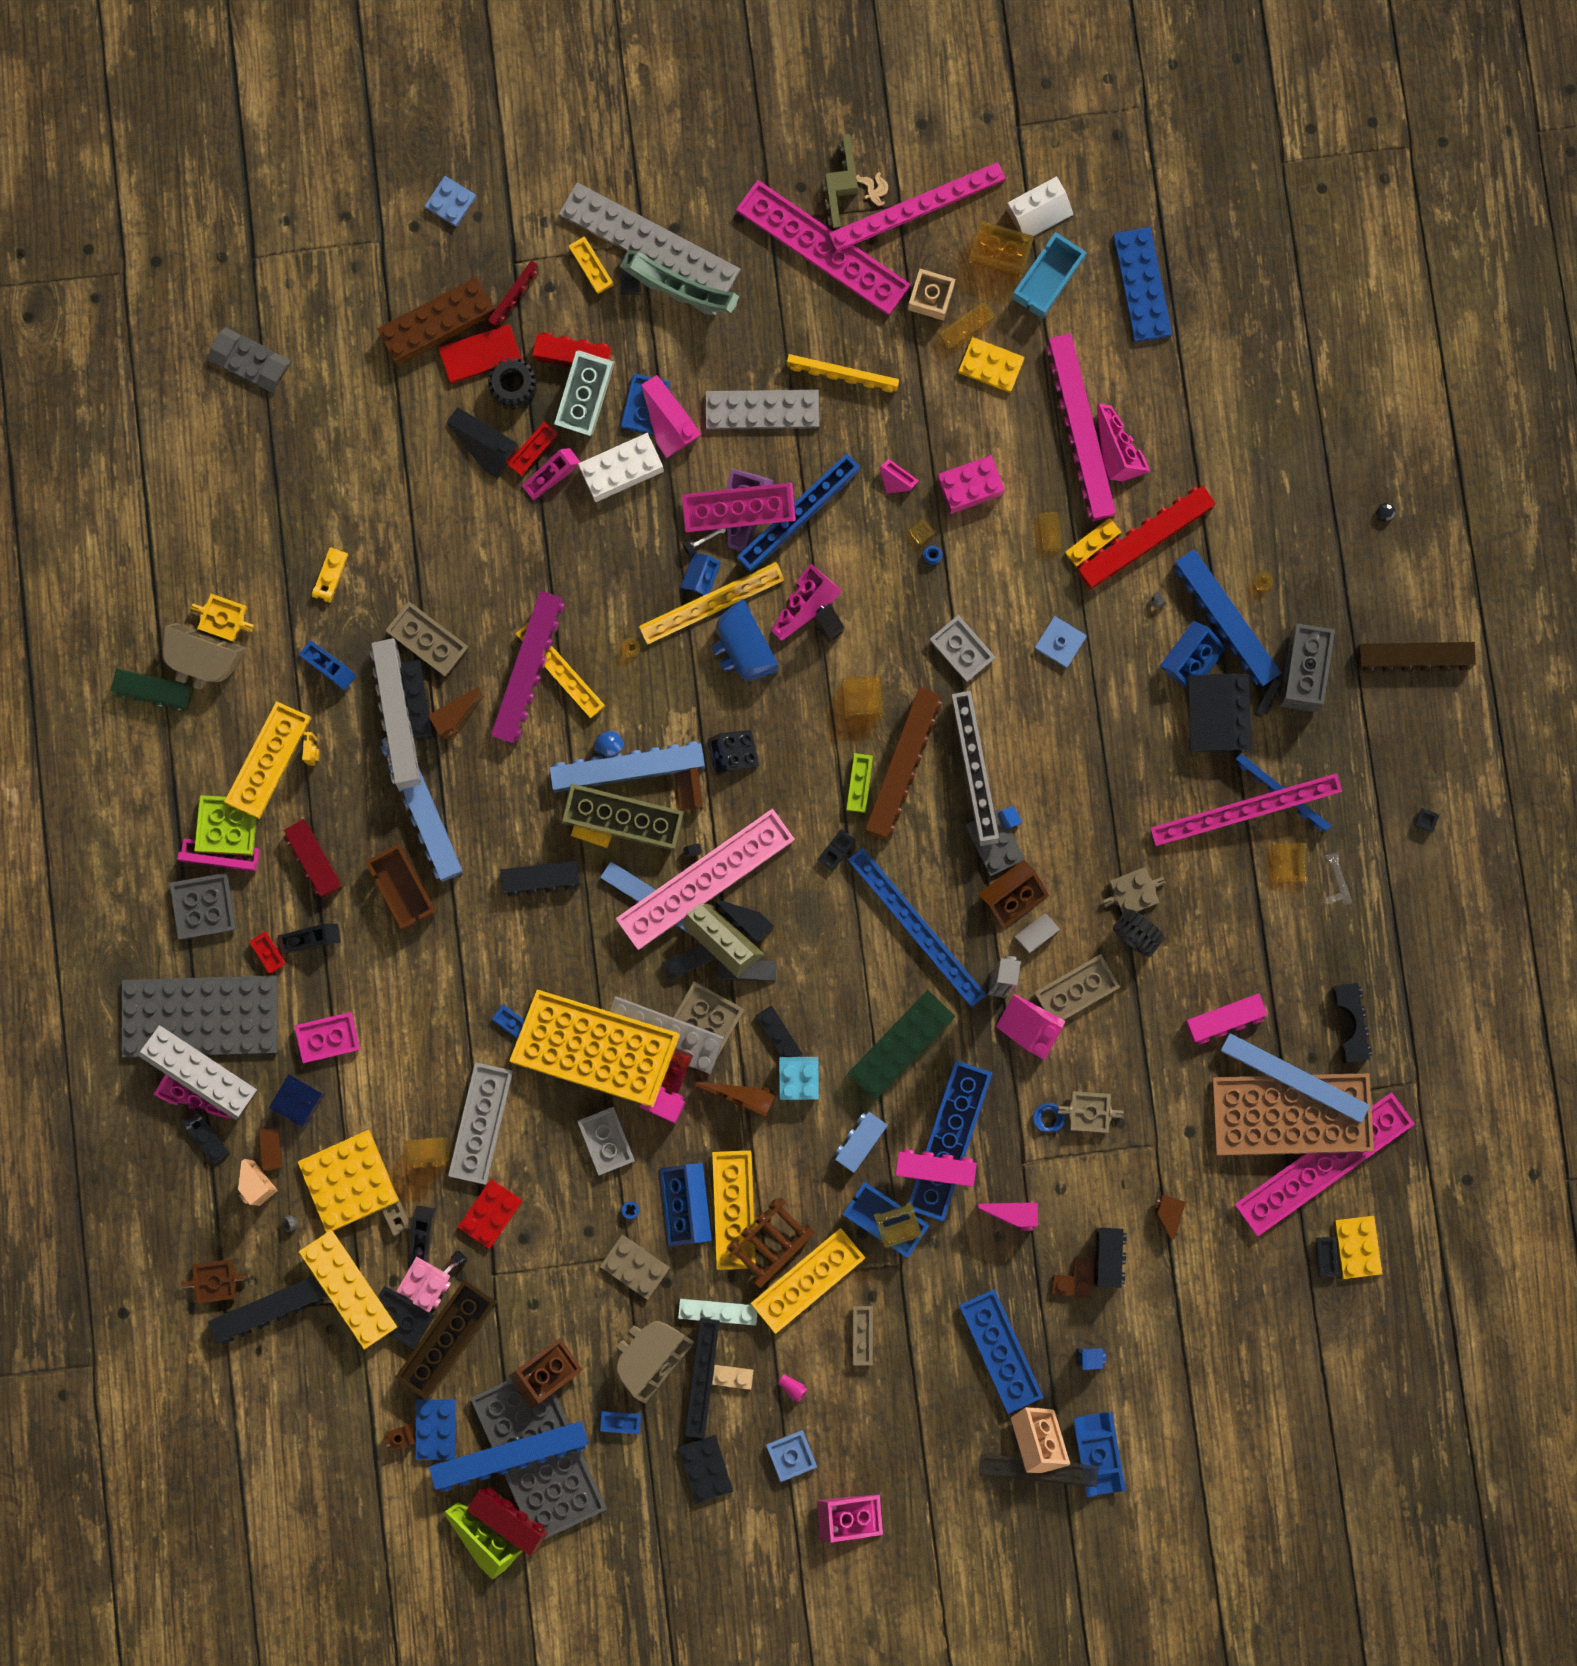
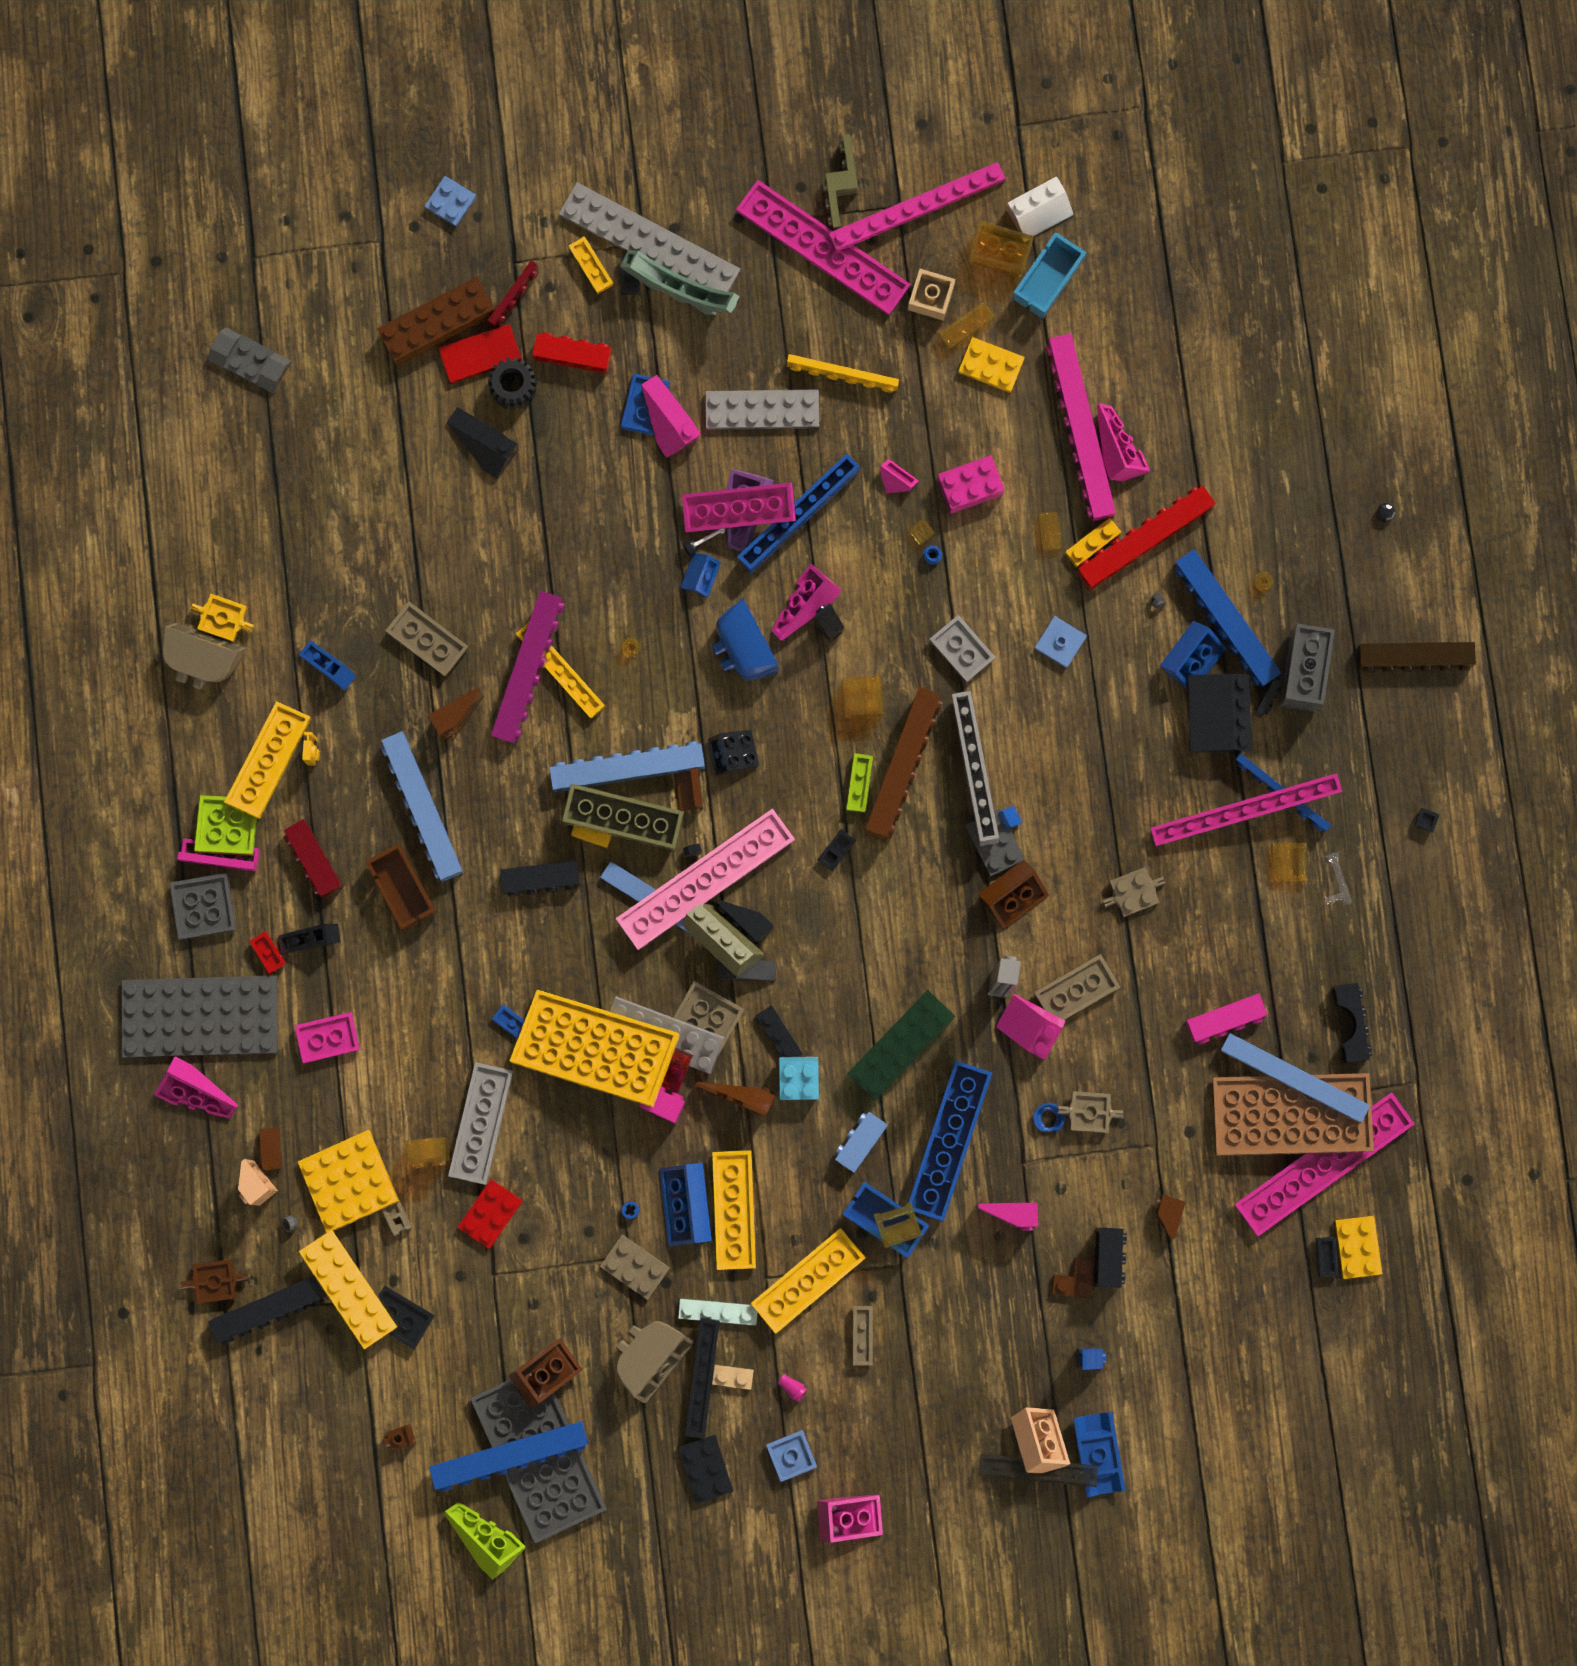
(152, 689): clear green brick -> none
(197, 1072): plate -> none
(206, 1138): black plate -> none
(296, 1101): clear blue brick -> none
(330, 574): yellow plate -> none
(396, 714): light grey brick -> none
(417, 700): black arch -> none
(421, 1233): black slope -> none
(424, 1284): bright pink plate -> none
(436, 1429): blue plate -> none
(446, 1339): dark brown brick -> none
(457, 1259): black hinge -> none
(507, 1520): dark red brick -> none
(532, 449): red plate -> none
(551, 473): dark pink slope -> none
(584, 393): light aqua brick -> none
(606, 1141): light grey plate -> none
(608, 743): blue hair -> none
(620, 1422): blue plate -> none
(621, 467): white brick -> none
(687, 961): black plate -> none
(711, 603): yellow plate -> none
(788, 1247): reddish brown fence -> none
(880, 191): tan piece -> none
(917, 927): blue plate -> none
(935, 1168): dark pink brick -> none
(1001, 1351): blue plate -> none
(1036, 933): light grey brick -> none
(1138, 932): black tyre -> none
(1142, 284): blue plate -> none

